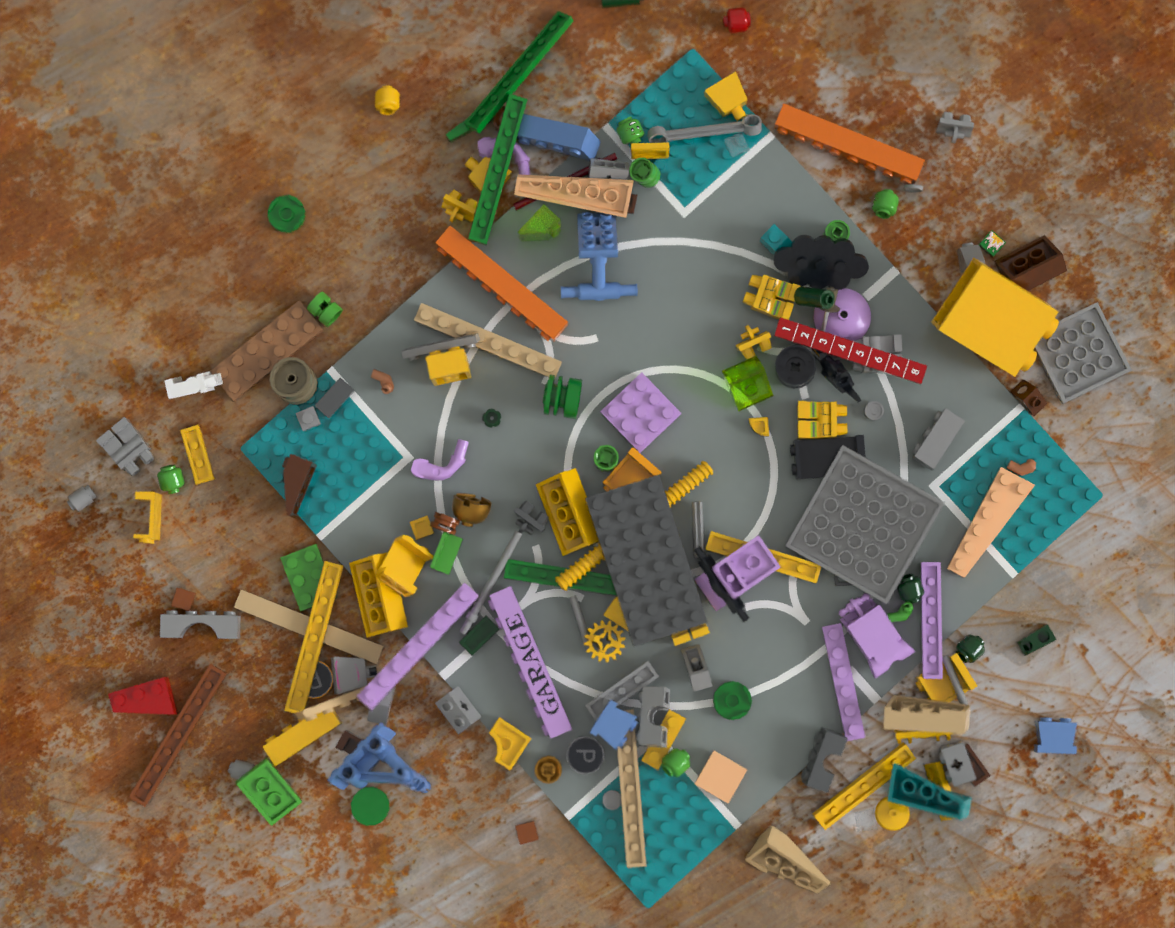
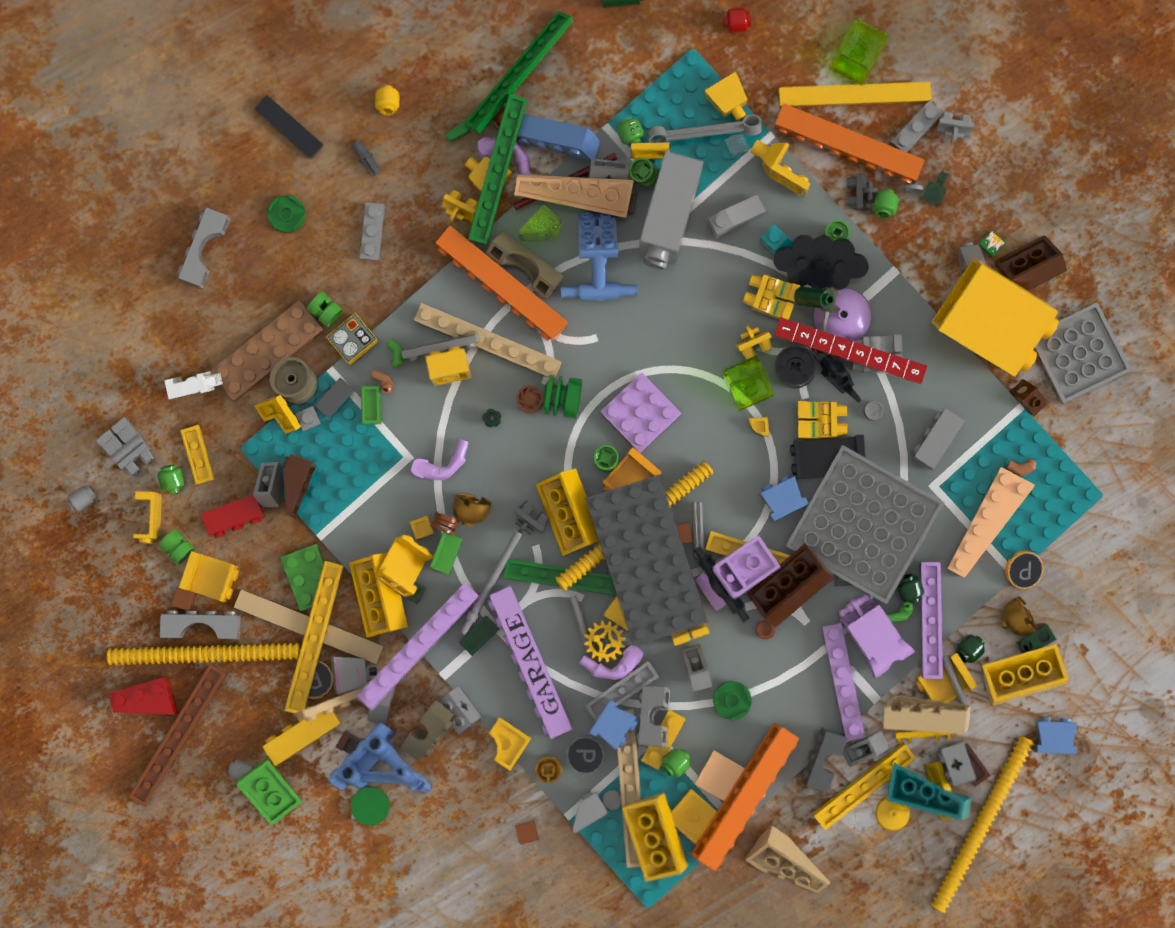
(174, 544): none -> bright green wheel
(203, 654): none -> yellow piece
(209, 577): none -> yellow panel
(211, 225): none -> light grey arch
(232, 516): none -> red brick
(269, 485): none -> light grey slope
(277, 408): none -> yellow plate
(288, 126): none -> black tile
(352, 339): none -> tile
(365, 157): none -> dark grey axle
(370, 405): none -> bright green tile
(372, 231): none -> light grey plate
(397, 355): none -> bright green arm
(415, 598): none -> clear green tile
(435, 720): none -> dark tan arch
(509, 251): none -> dark tan arch
(529, 399): none -> dark orange wheel
(588, 811): none -> light grey slope
(631, 658): none -> lavender piece
(655, 837): none -> yellow slope
(669, 210): none -> light grey brick
(685, 533): none -> dark orange tile
(692, 815): none -> yellow tile
(735, 216): none -> light grey slope
(745, 796): none -> orange brick
(765, 630): none -> dark orange tile
(771, 159): none -> yellow plate
(783, 498): none -> medium blue hips
(790, 585): none -> reddish brown slope
(855, 94): none -> yellow tile
(859, 51): none -> clear neon green slope
(863, 189): none -> dark grey hips
(865, 748): none -> light grey slope
(917, 127): none -> light grey plate
(934, 191): none -> clear green plate
(982, 824): none -> yellow piece
(1018, 618): none -> pearl gold cylinder
(1024, 569): none -> black tile
(1024, 674): none -> yellow slope

